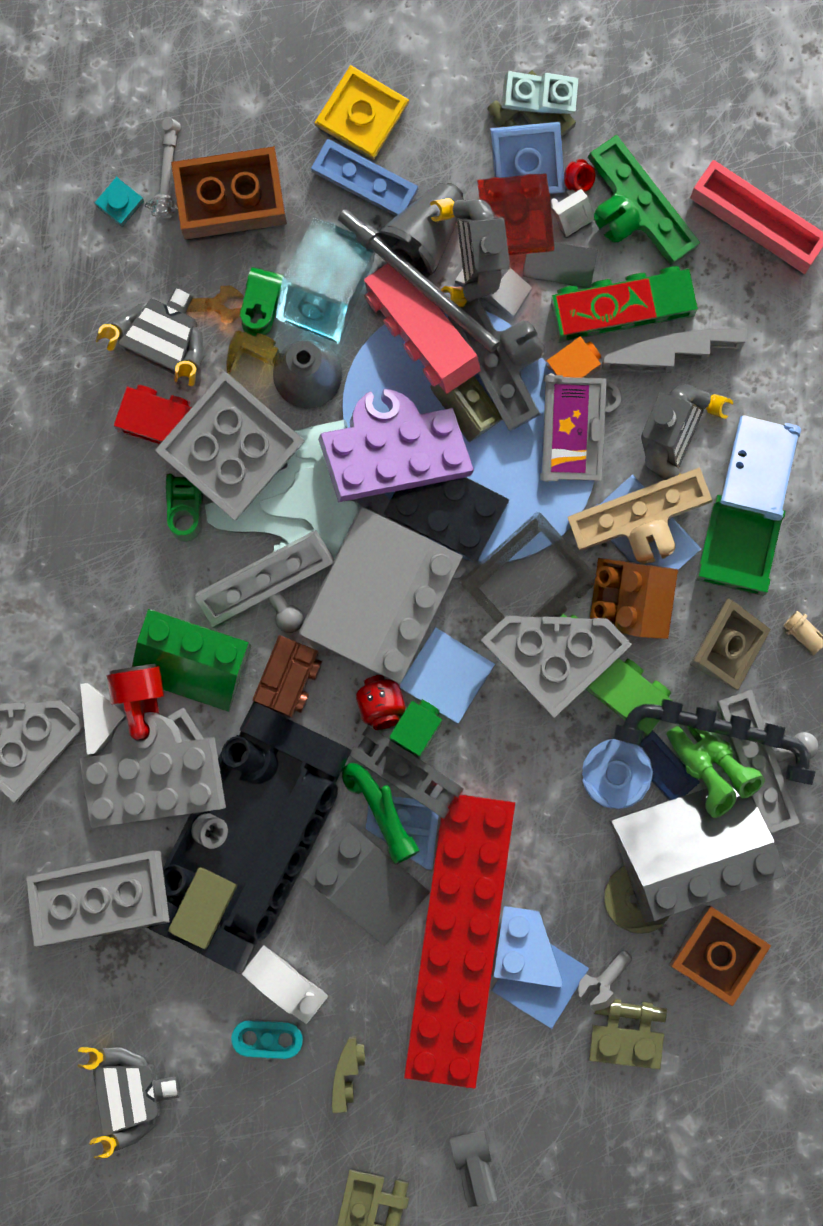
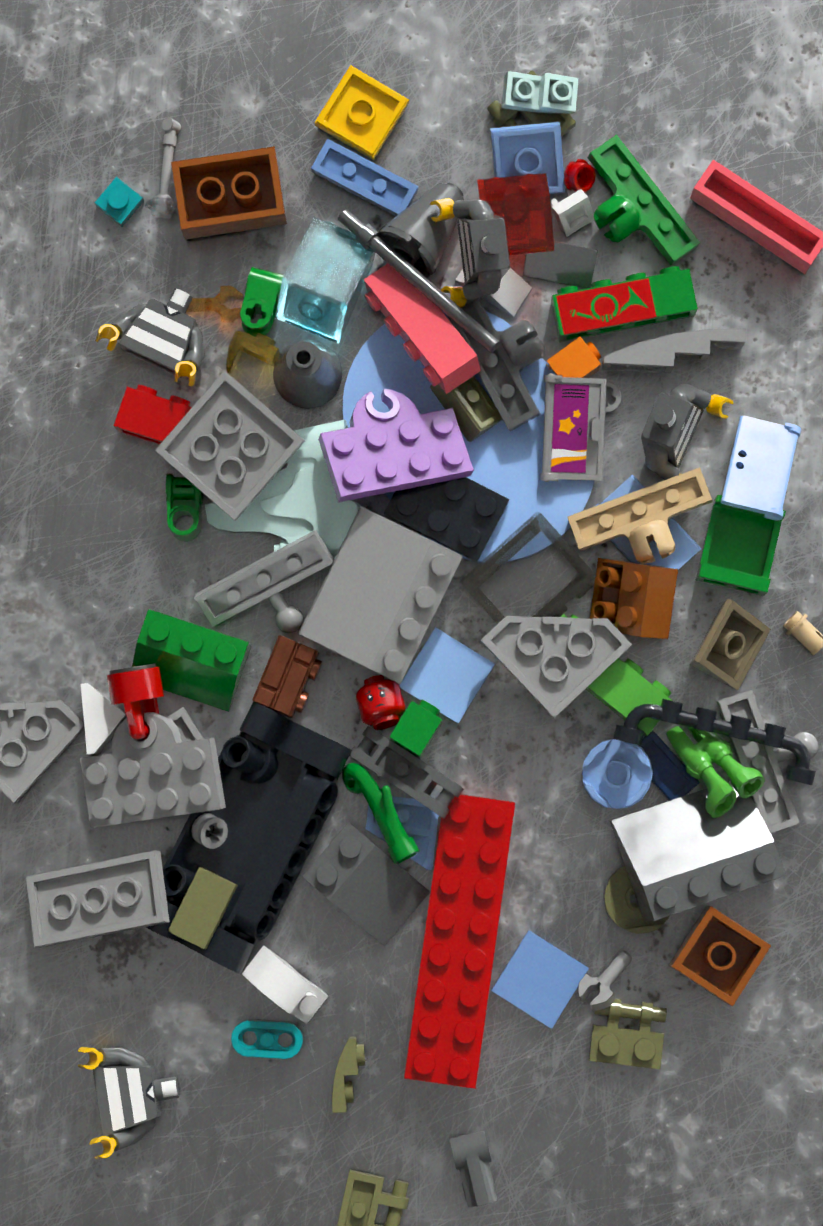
(525, 949): light blue wing -> none

